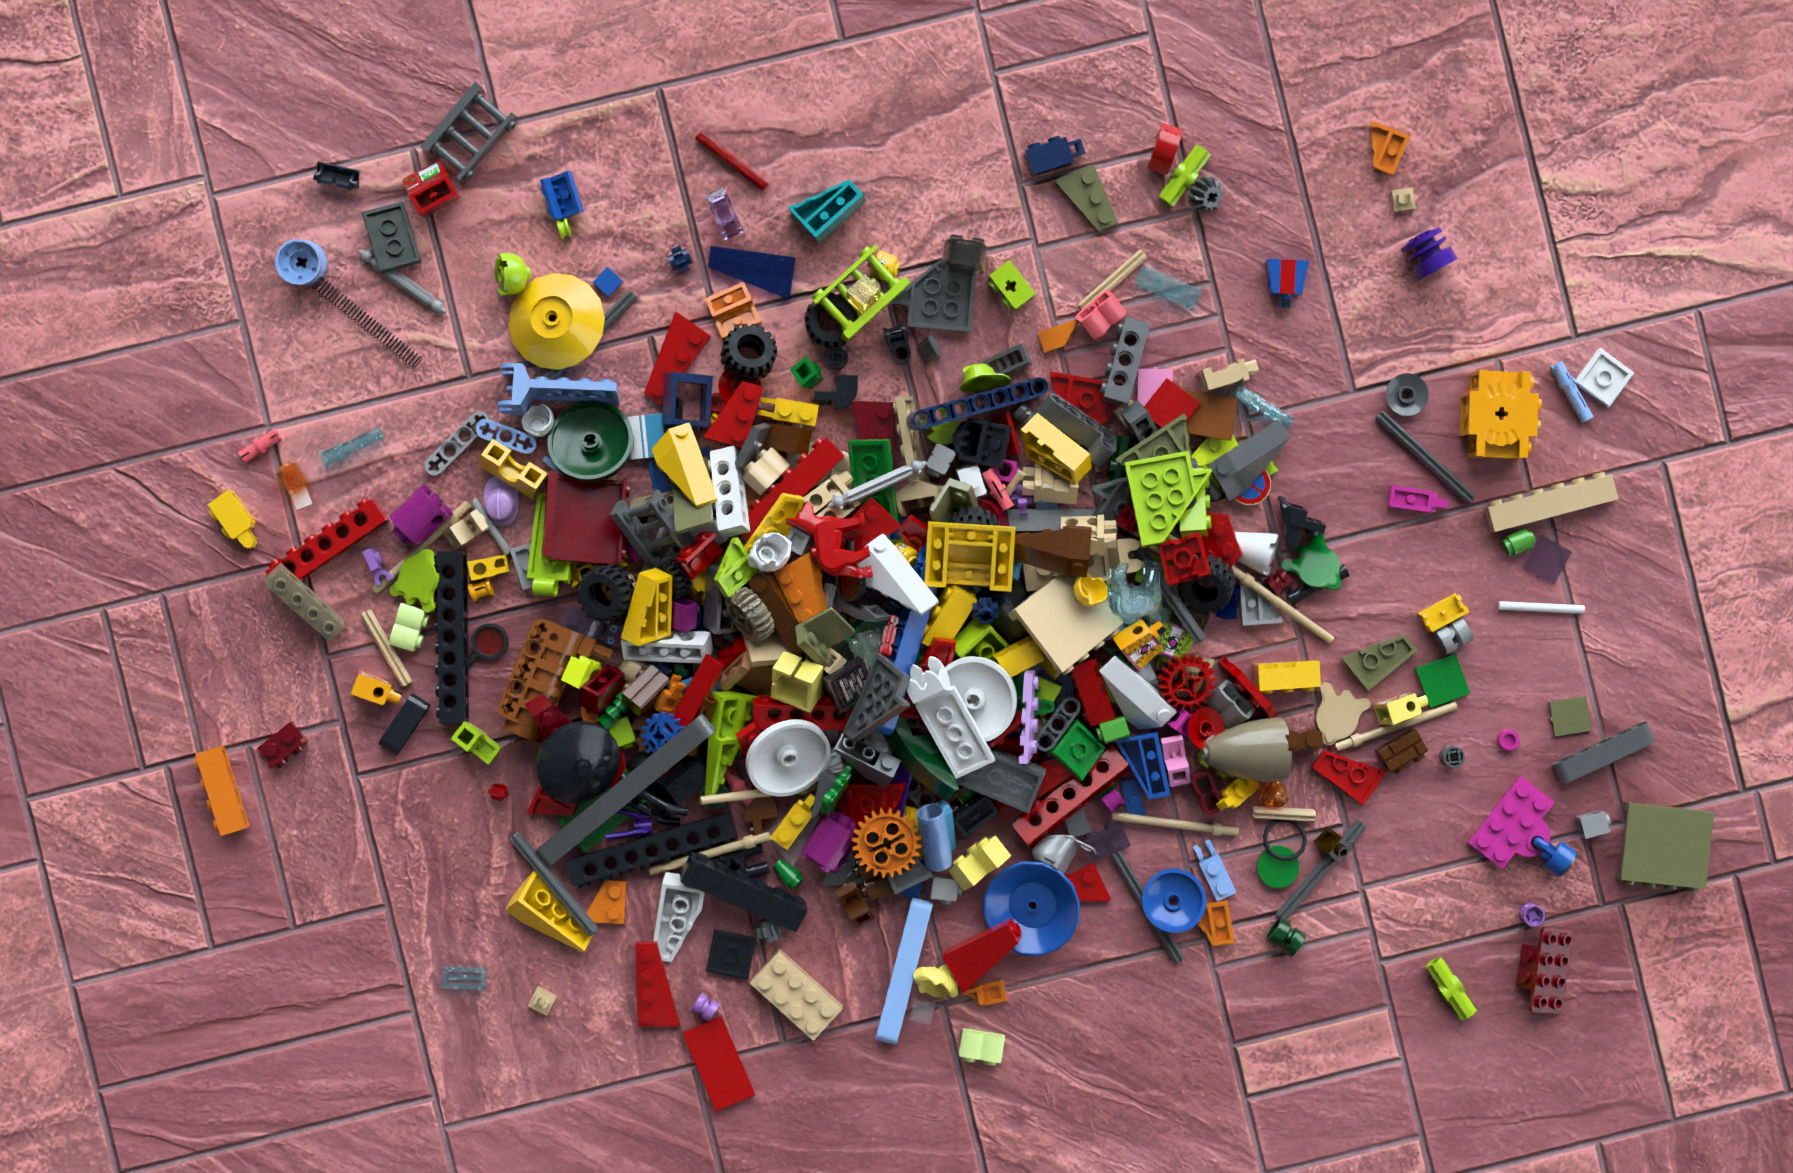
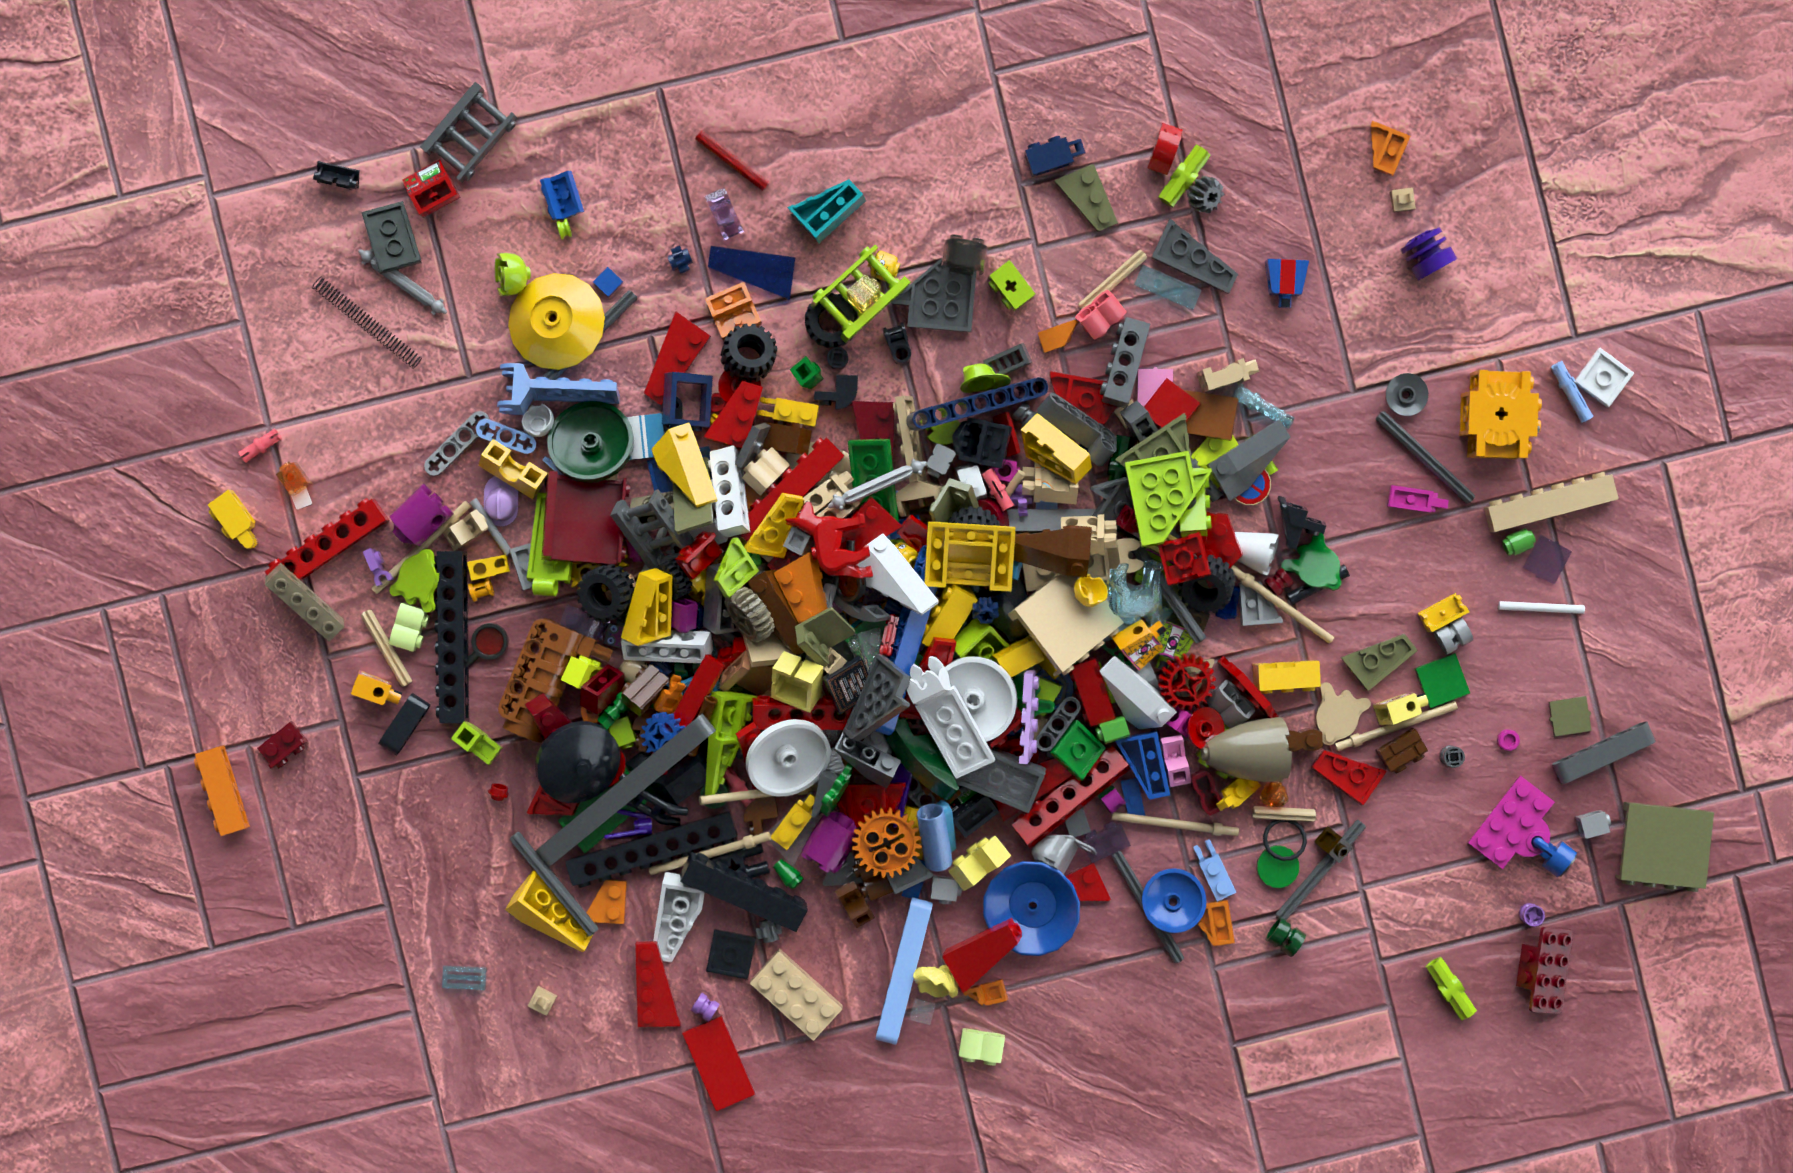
(289, 260): light blue wheel -> none
(342, 450): clear light blue pin -> none
(770, 552): white hair -> none
(929, 349): dark grey slope -> none
(1190, 257): none -> dark grey wing

